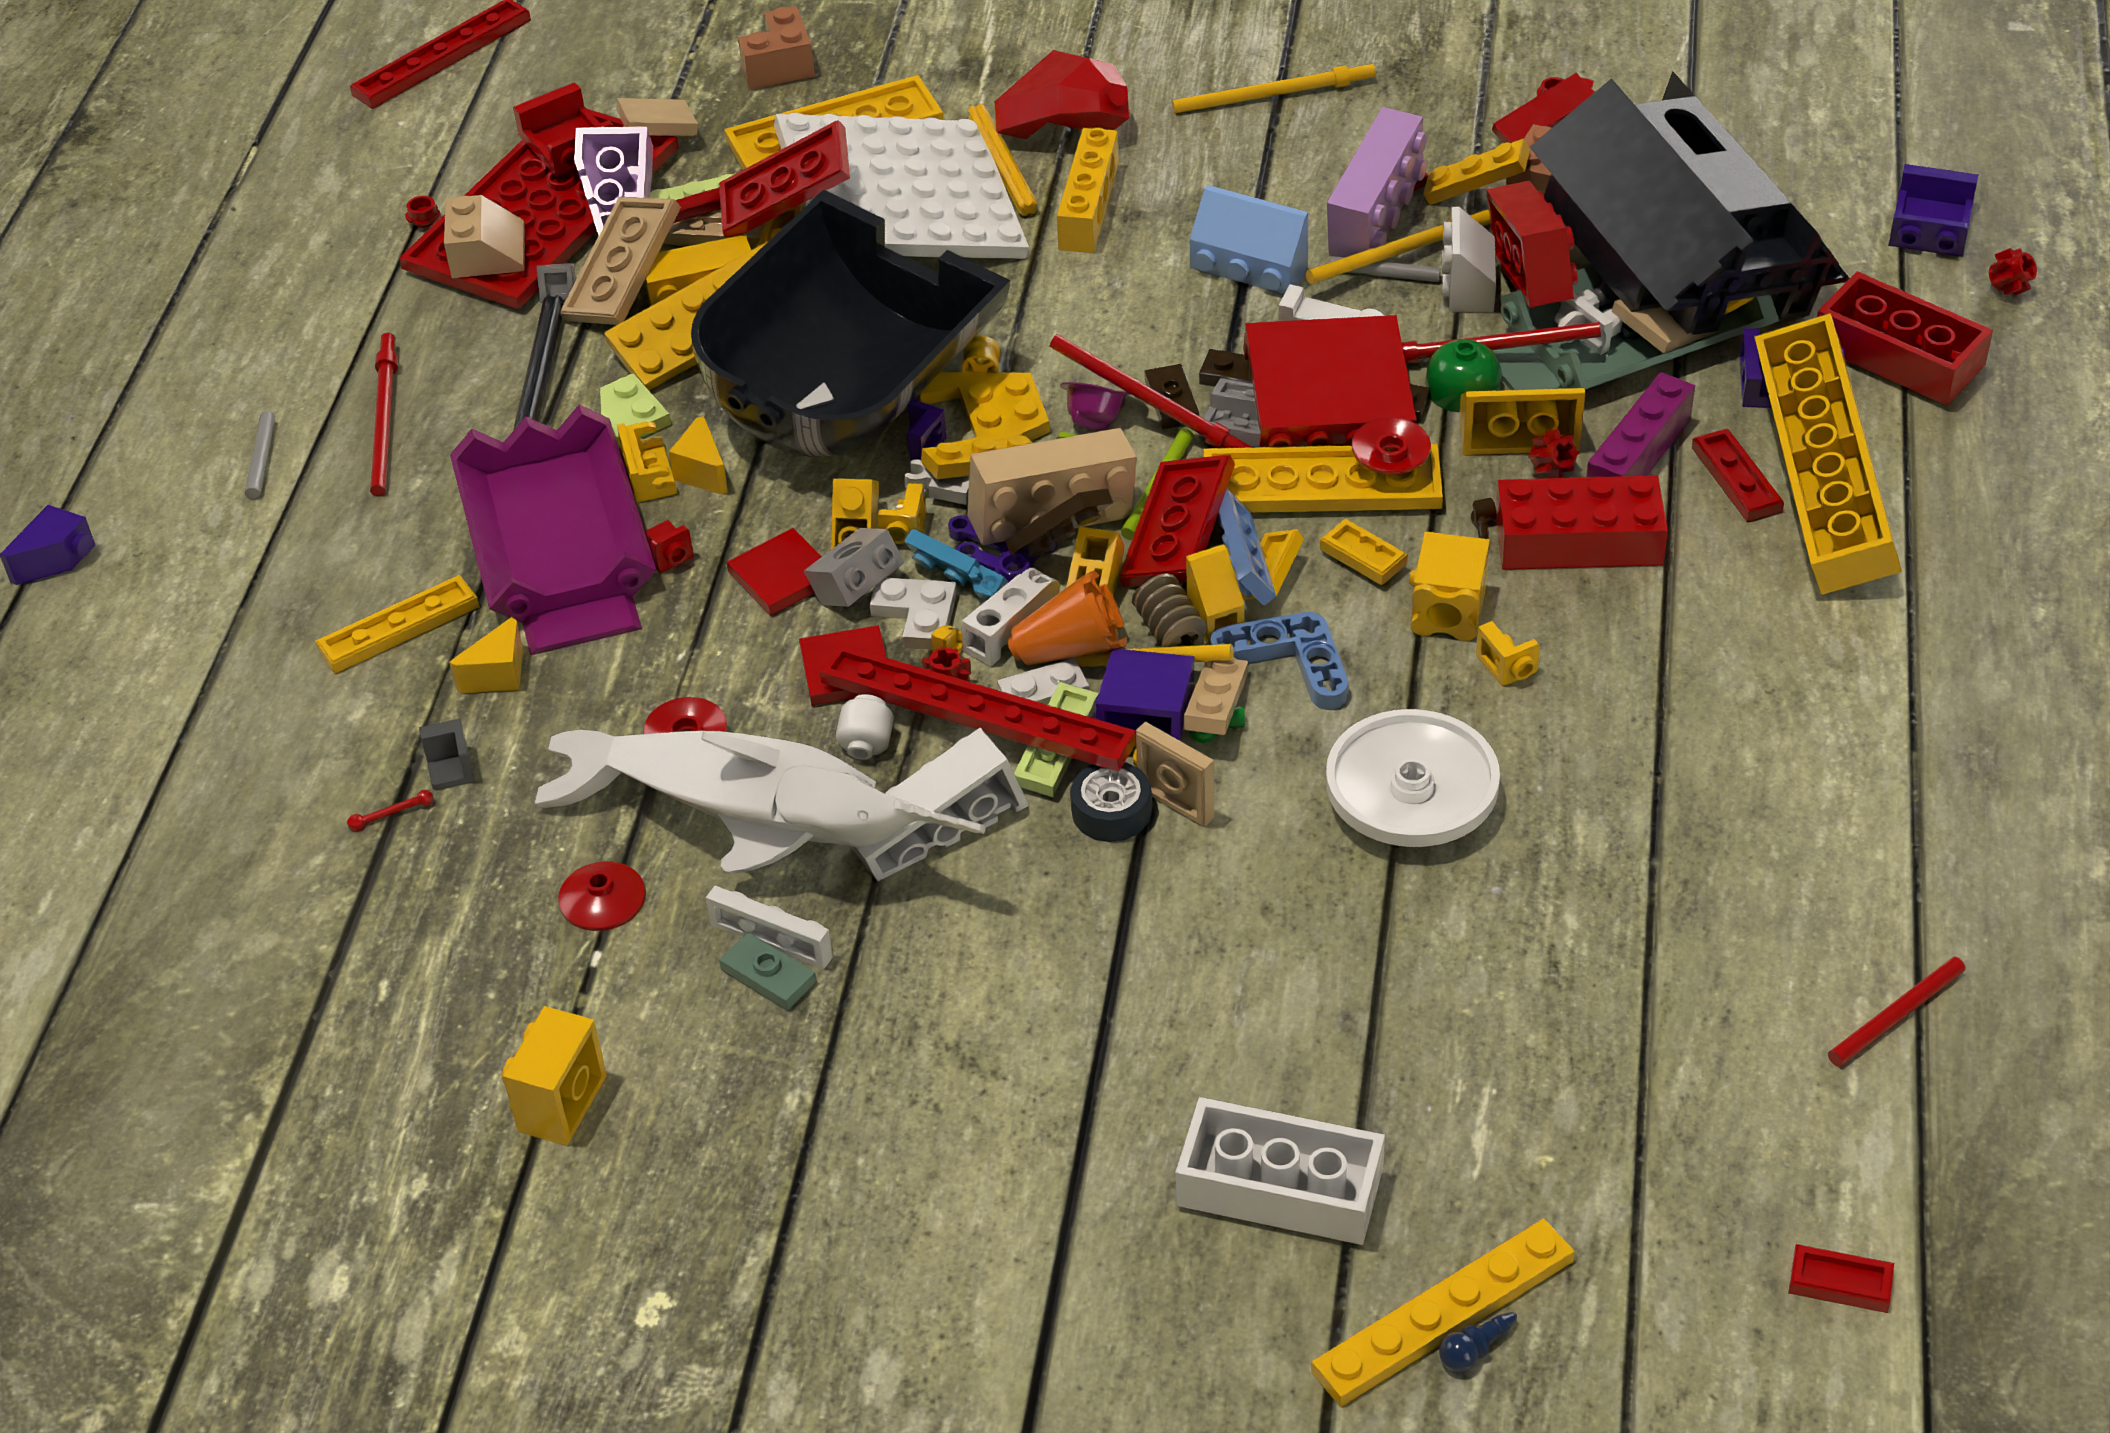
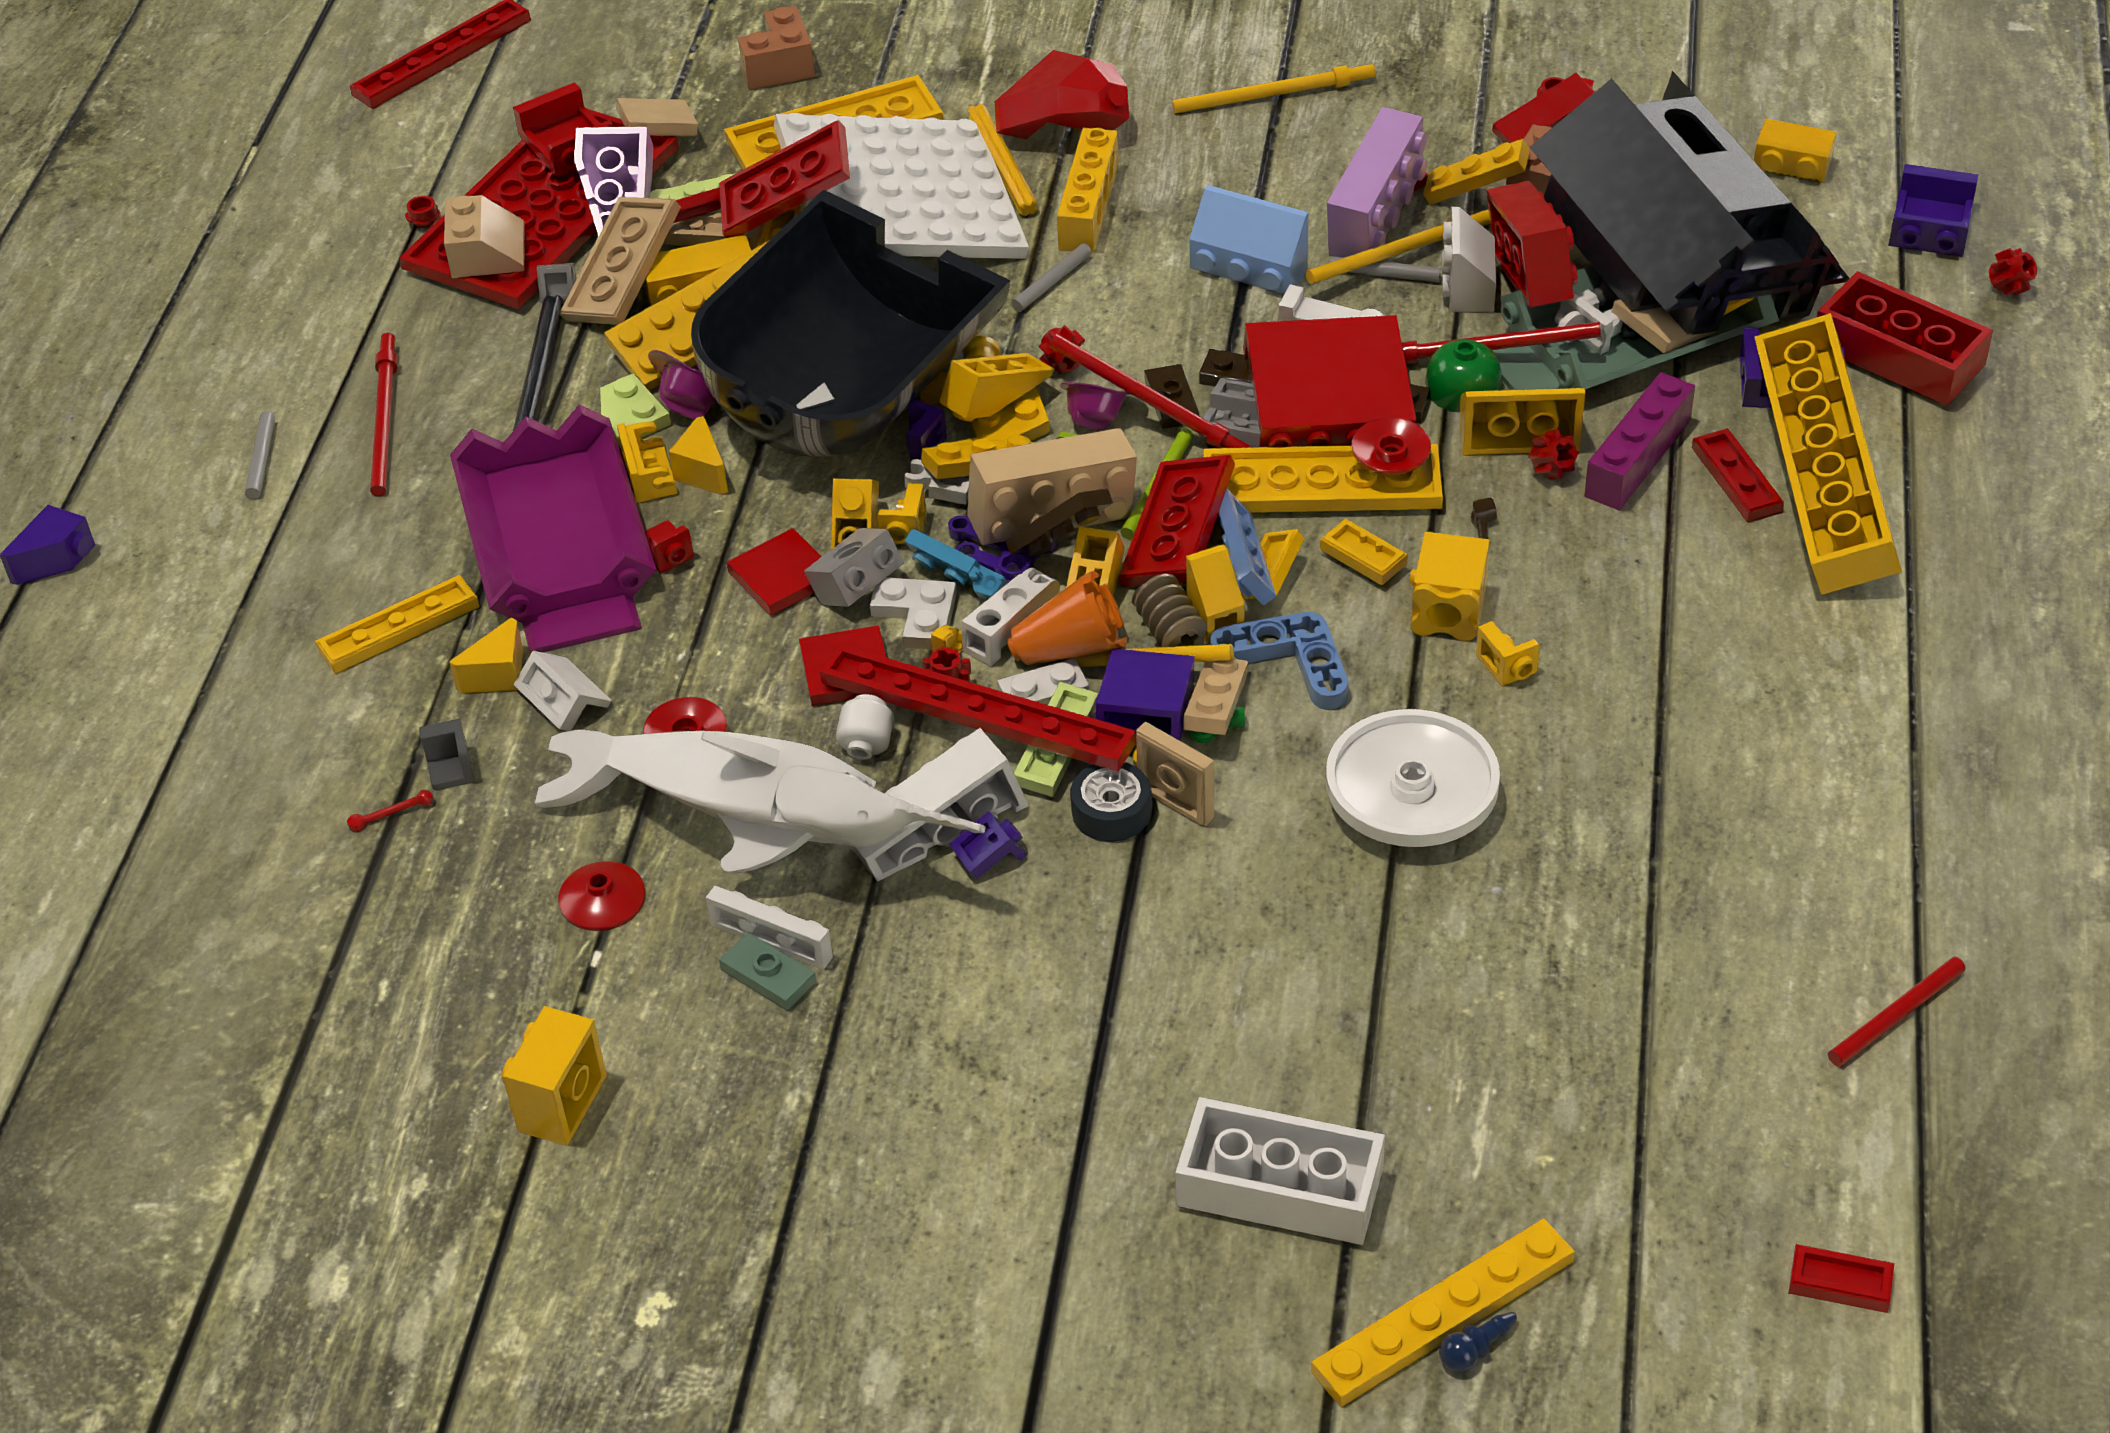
(558, 688): none -> white panel
(681, 386): none -> magenta piece
(984, 850): none -> dark purple bracket
(990, 383): none -> yellow slope
(1051, 277): none -> light grey bar
(1054, 358): none -> red gear
(1581, 522): red brick -> none
(1794, 149): none -> yellow brick

